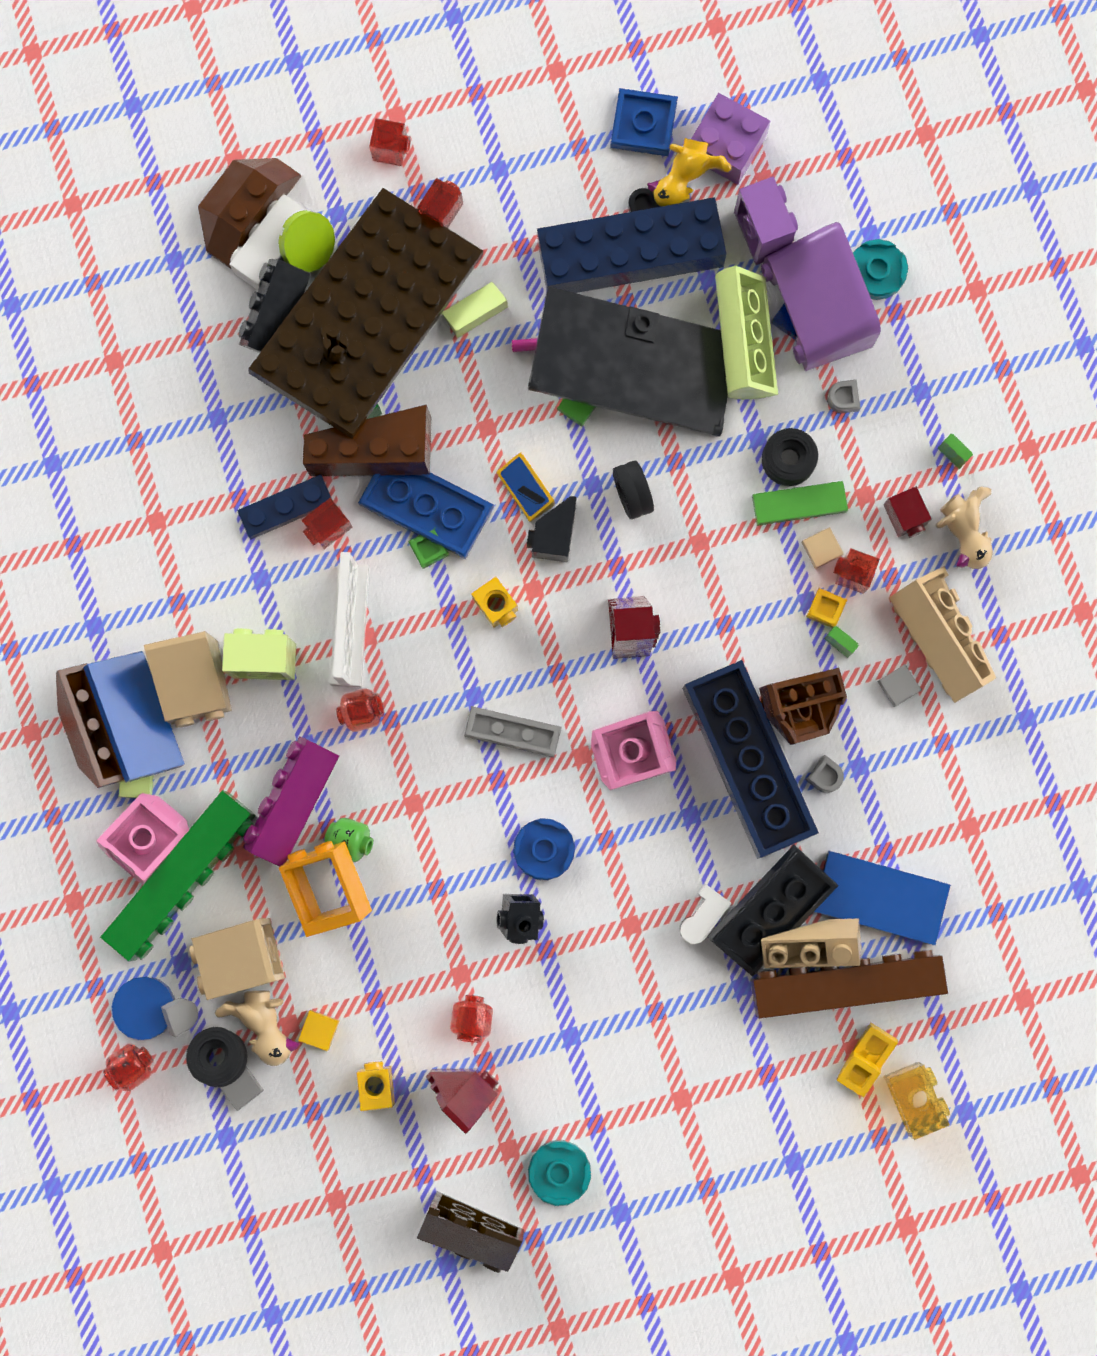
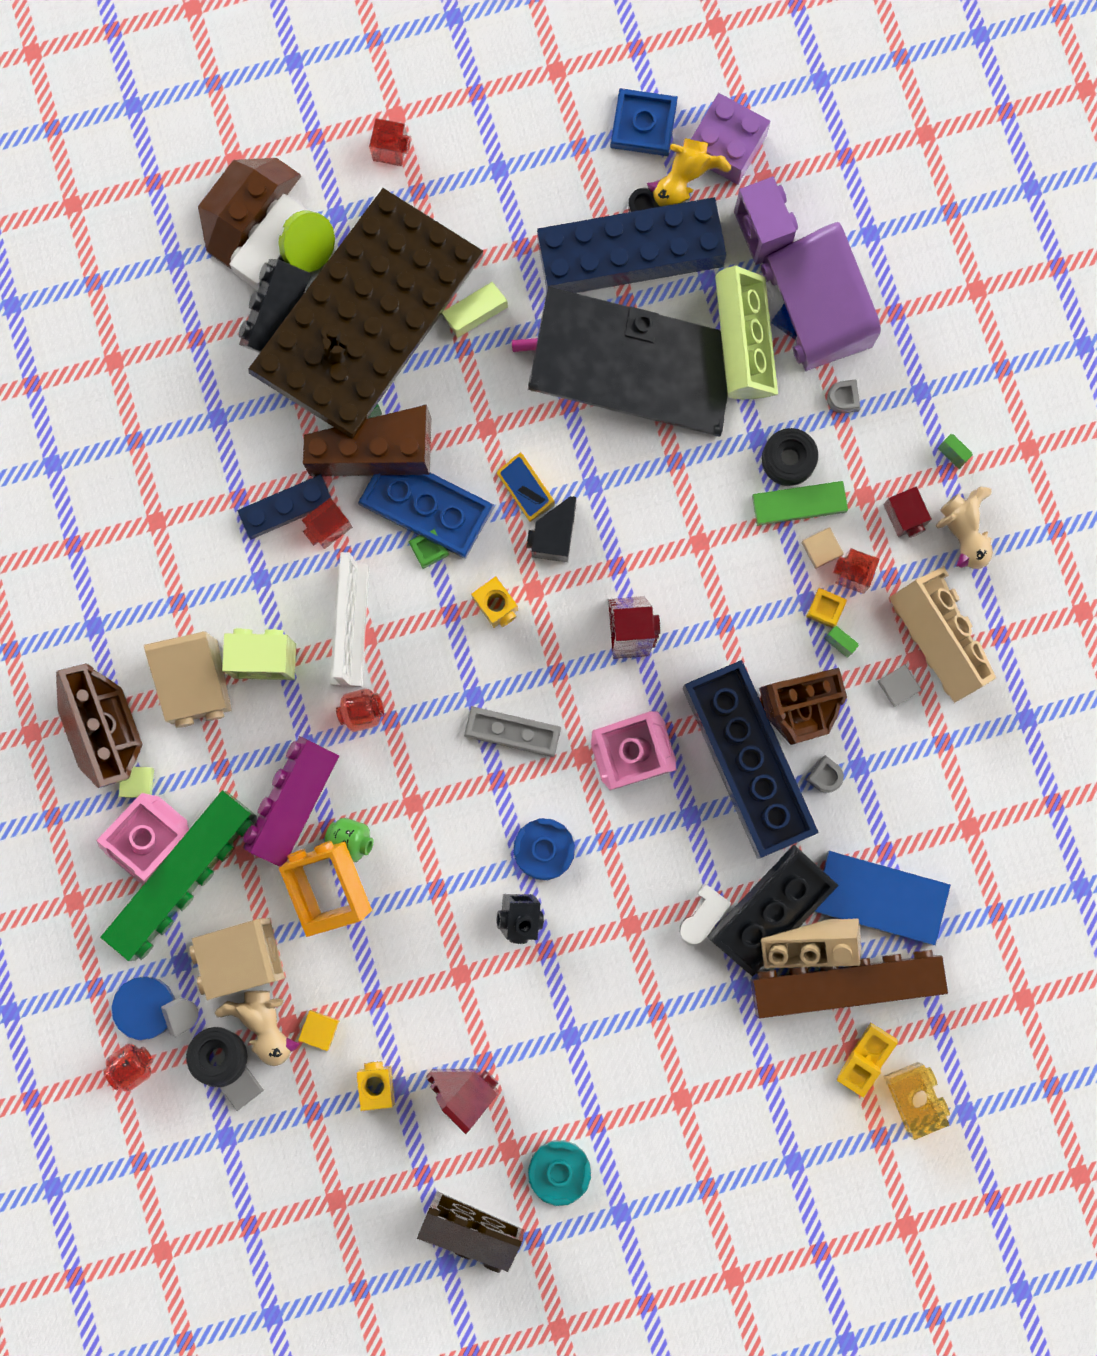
(133, 716): tile -> none
(442, 202): clear red brick -> none
(471, 1019): clear red head -> none
(576, 411): bright green tile -> none
(633, 489): black tyre -> none
(881, 267): teal tile -> none

